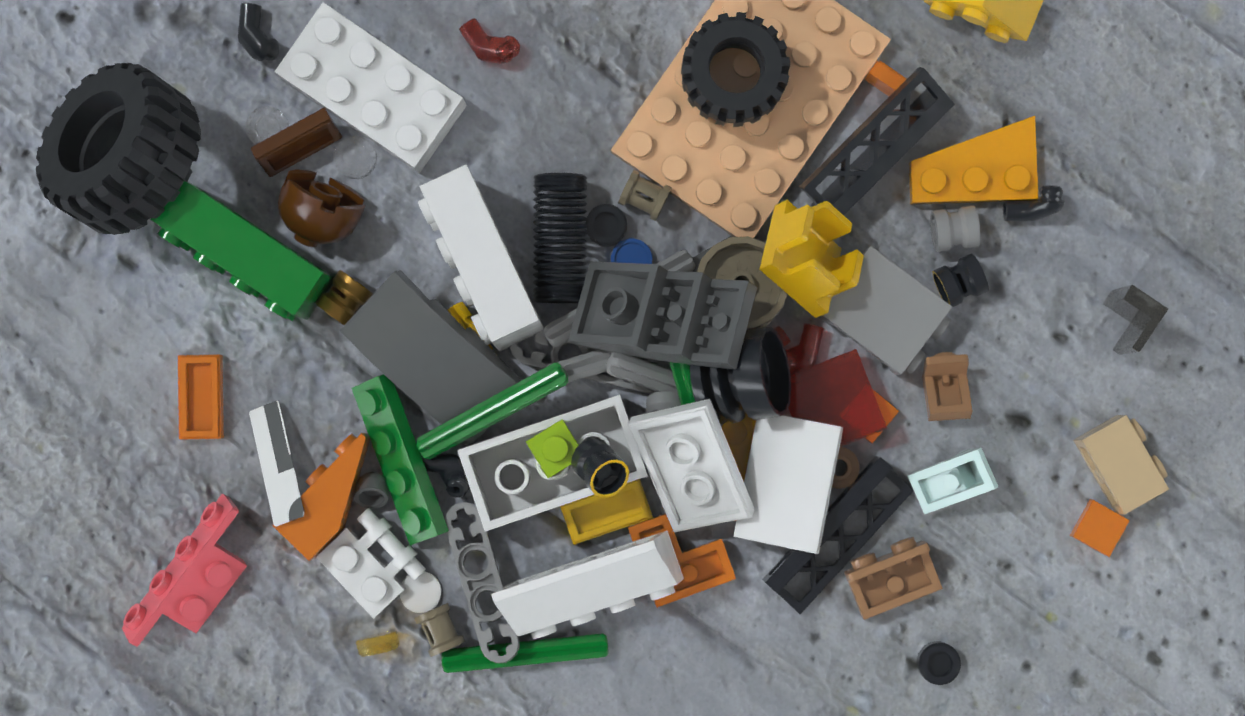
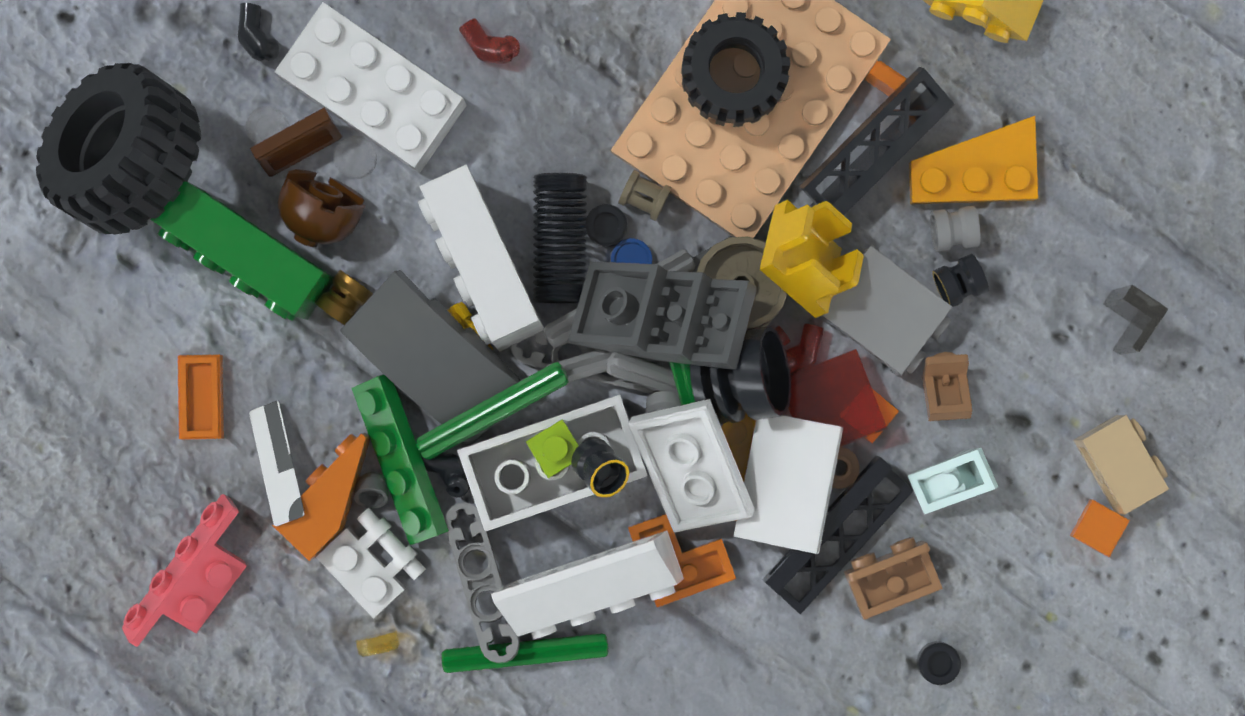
(422, 593): white piece -> none
(439, 630): dark tan bush -> none
(601, 515): yellow tile -> none
(1033, 210): black arm -> none

